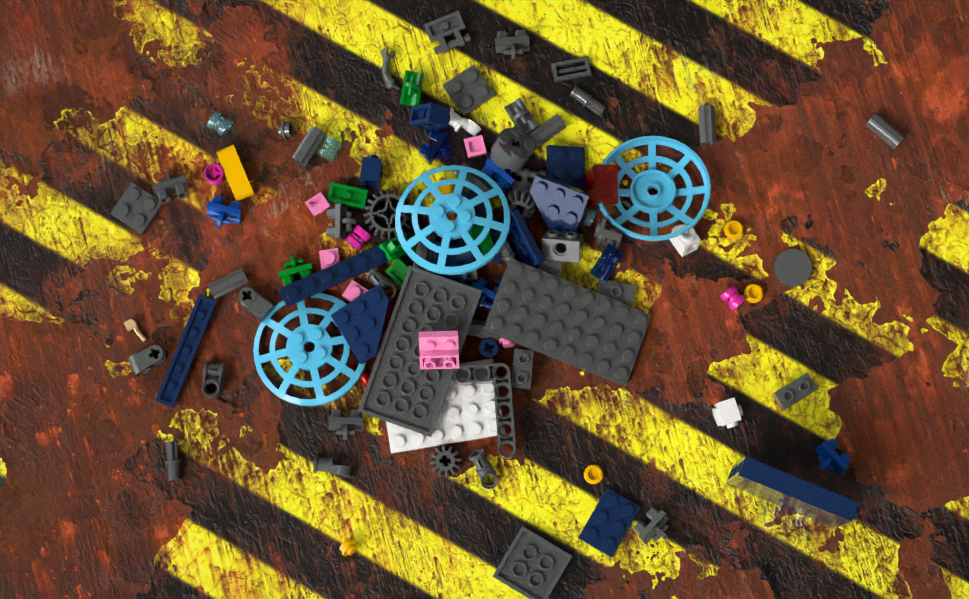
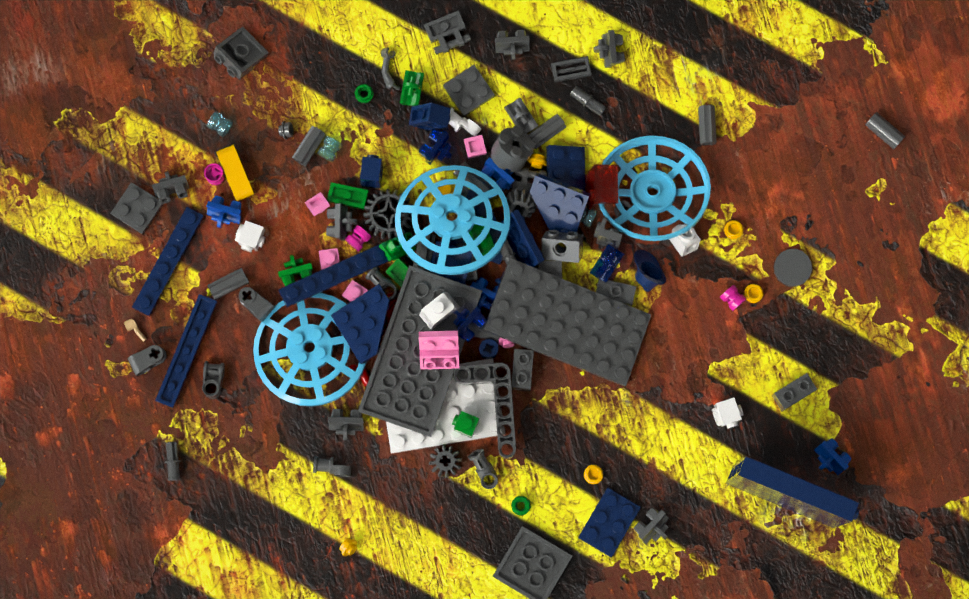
(168, 261): none -> dark blue plate
(239, 53): none -> dark grey plate
(250, 236): none -> white brick
(364, 87): none -> green plate
(438, 310): none -> white torso
(465, 424): none -> green brick
(475, 317): none -> clear blue hips
(520, 499): none -> green plate
(537, 161): none -> yellow plate
(607, 49): none -> dark grey hips
(648, 270): none -> dark blue piece

